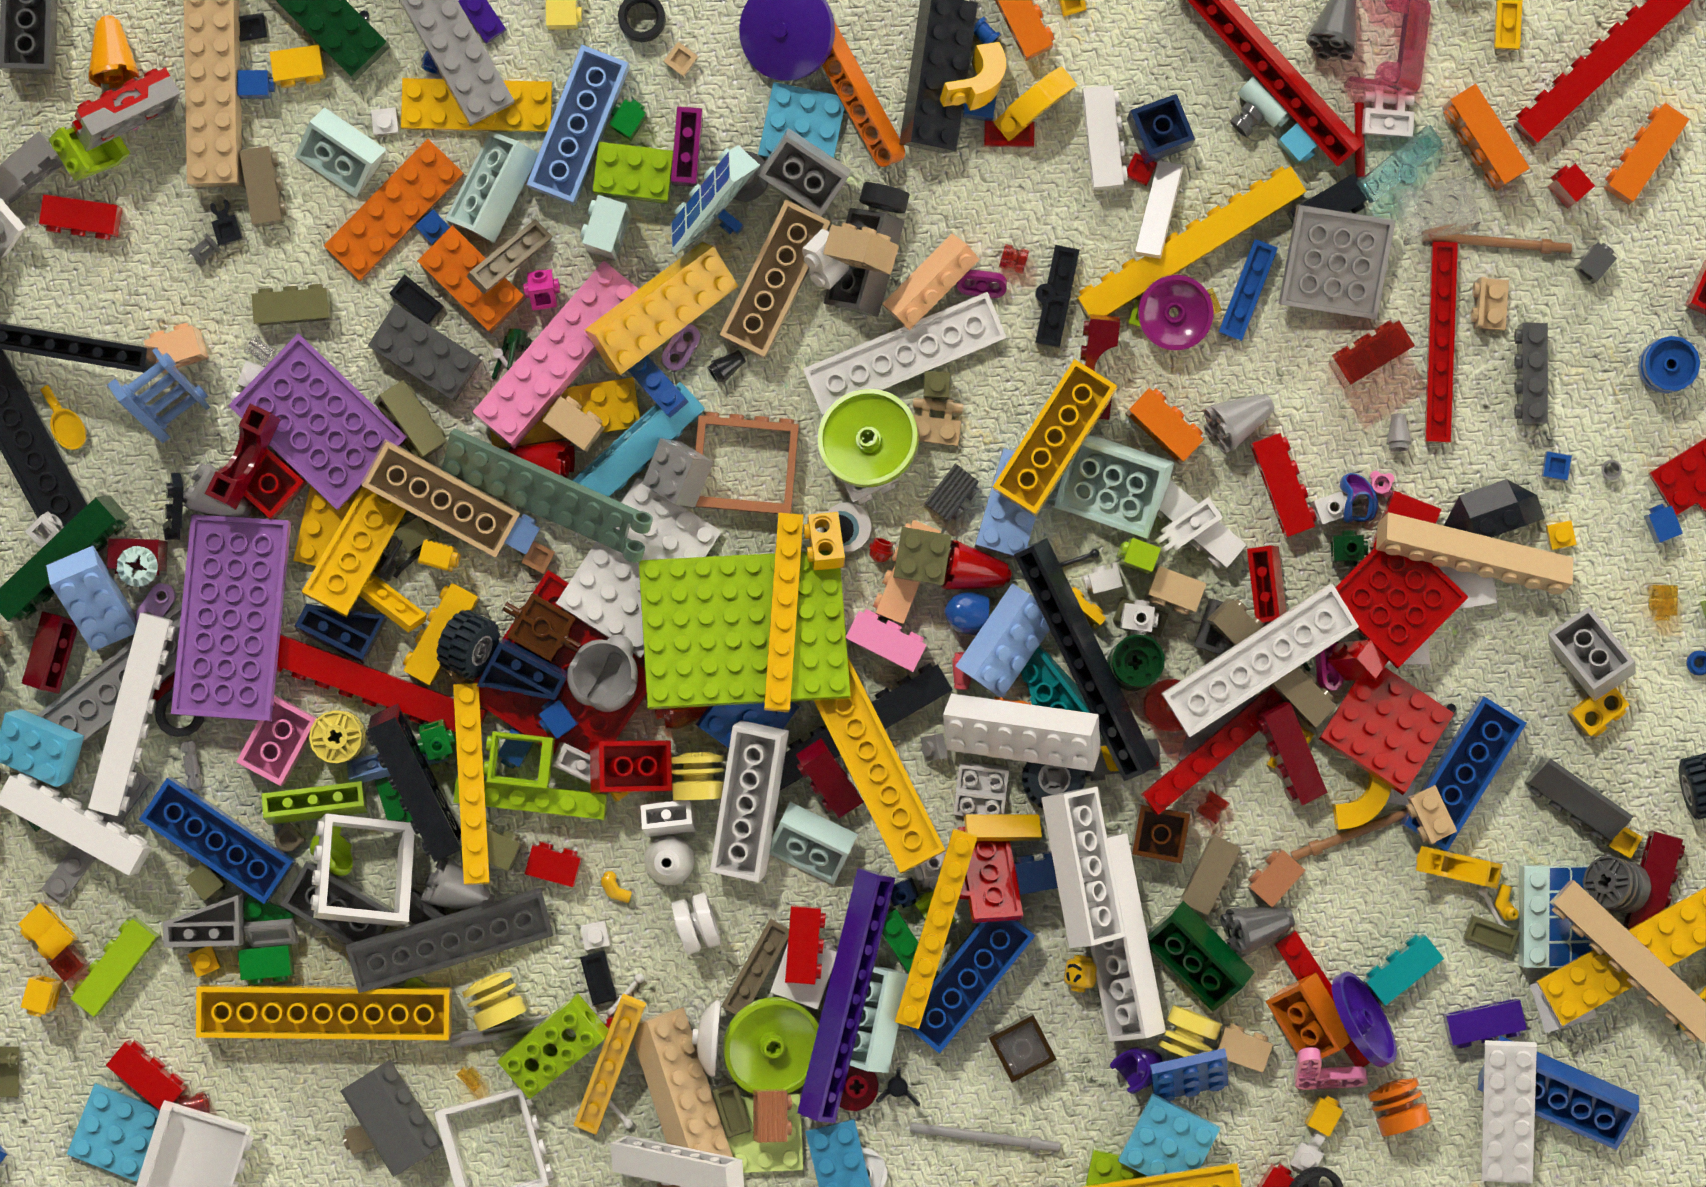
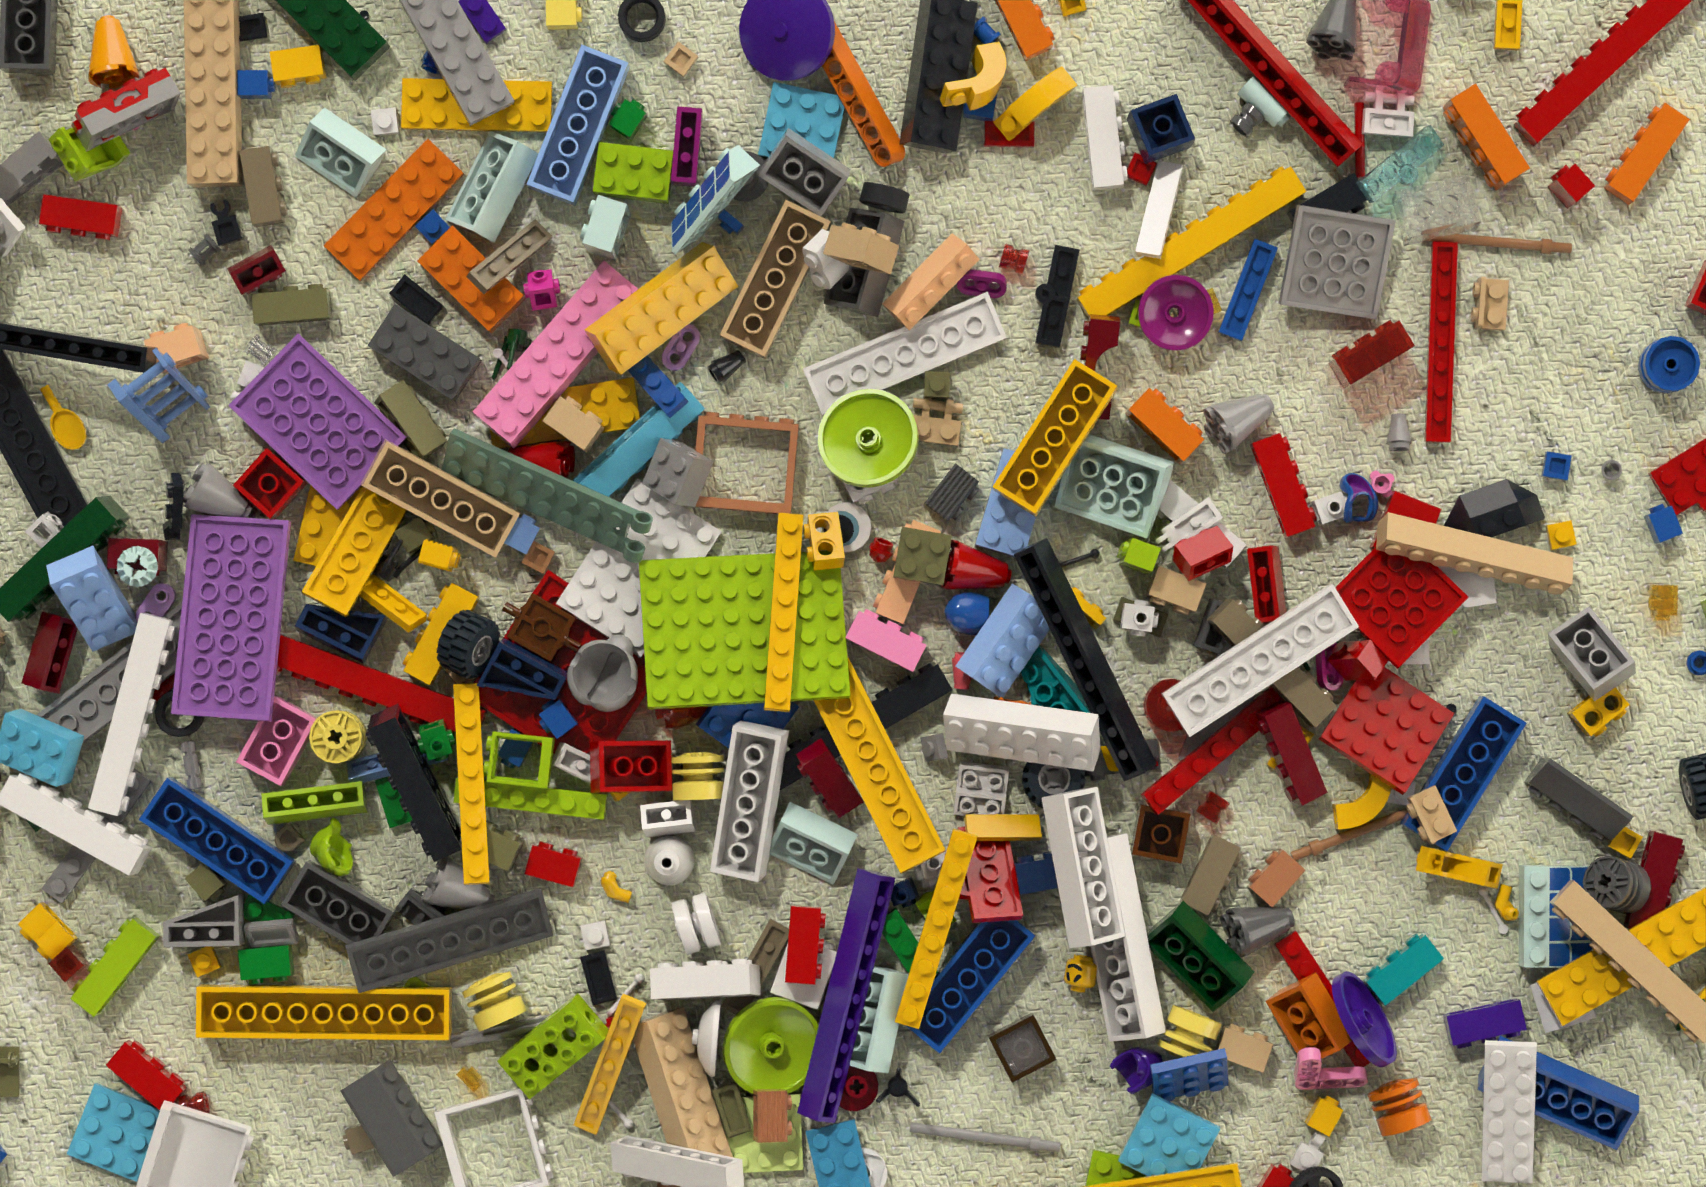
(41, 995): yellow brick -> none
(254, 437): dark red arch -> none
(256, 270): none -> dark red brick
(404, 871): white window -> none
(709, 981): none -> white brick
(1103, 579): white brick -> none
(1142, 650): dark green wheel -> none
(1202, 553): none -> brick
(1298, 144): medium azure brick -> none
(1339, 548): dark green brick -> none
(1491, 935): olive tile -> none
(1532, 374): dark grey brick -> none
(1596, 262): dark grey brick -> none

